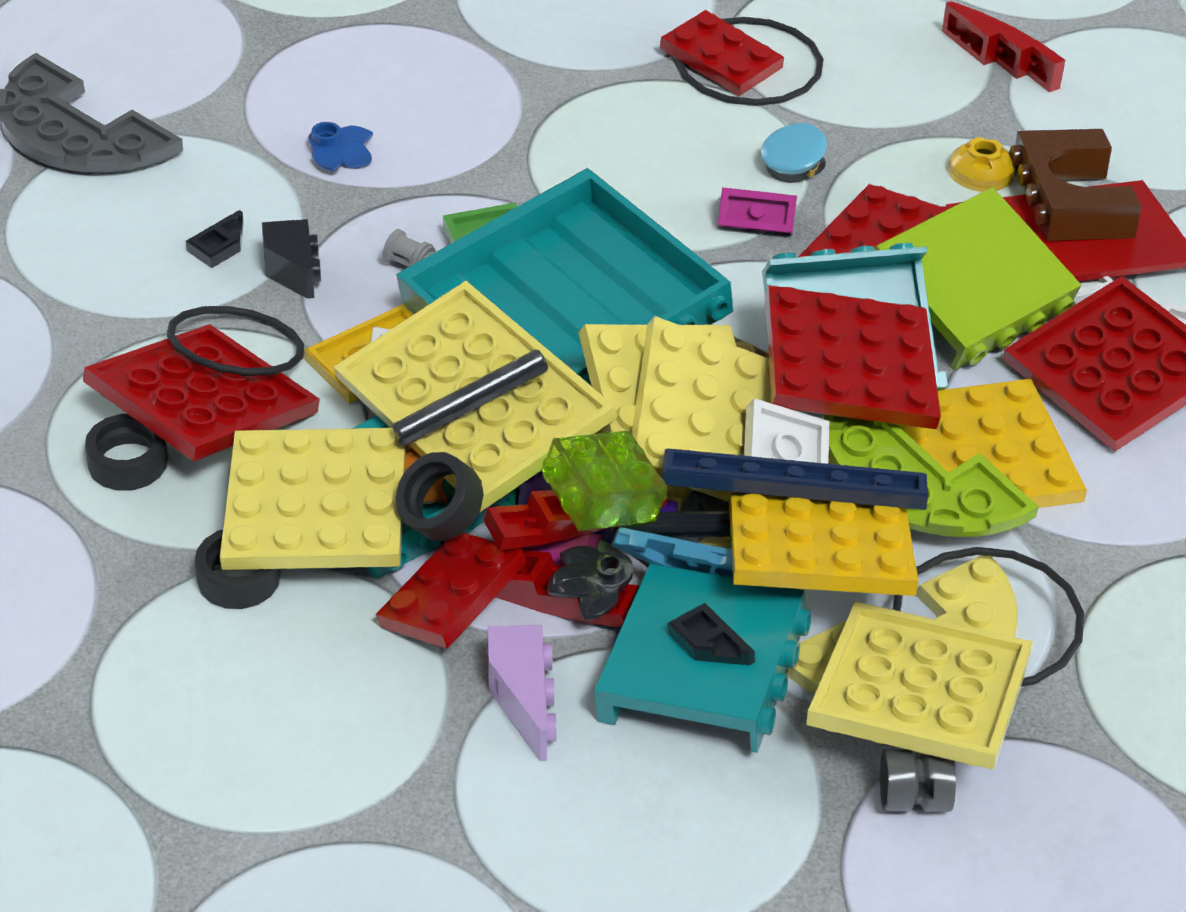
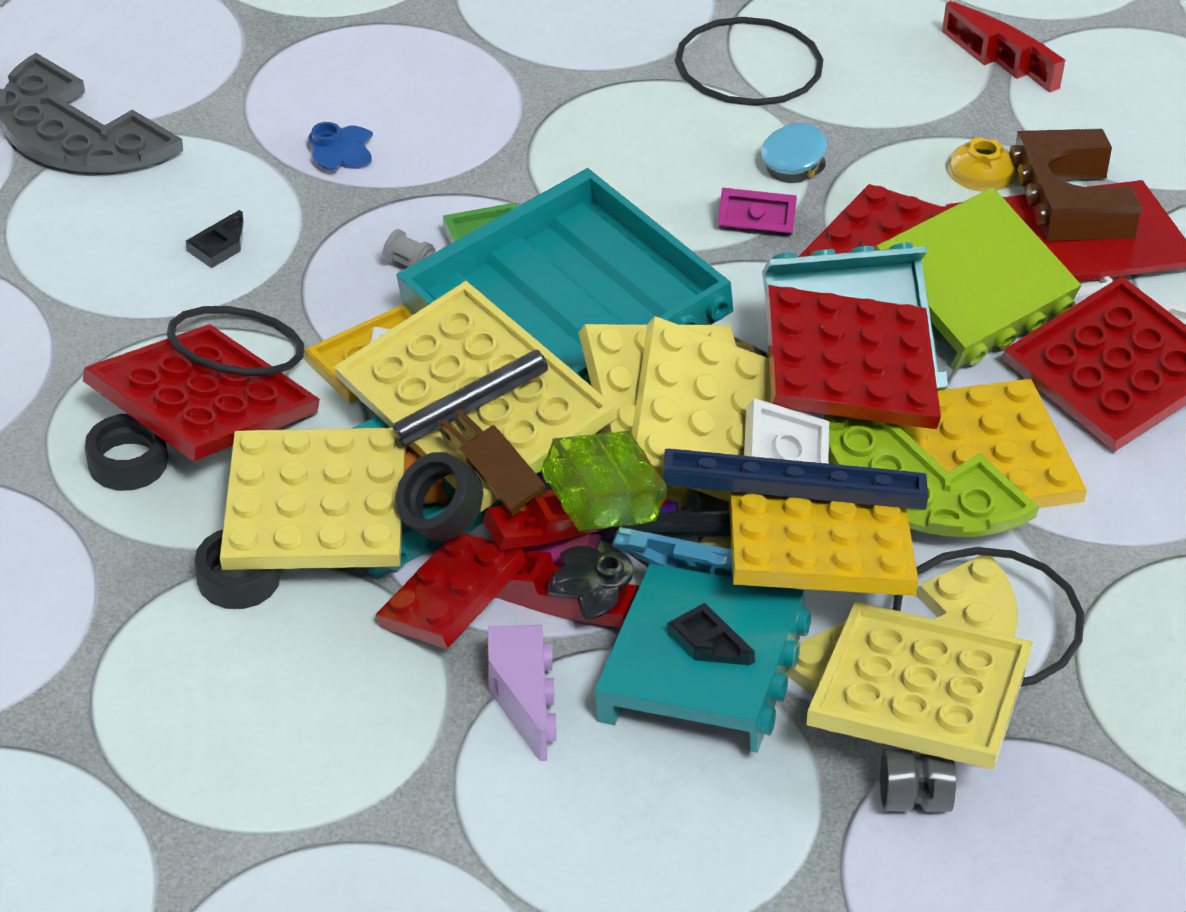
(290, 255): black slope -> none
(494, 461): none -> reddish brown arm
(722, 52): red plate -> none

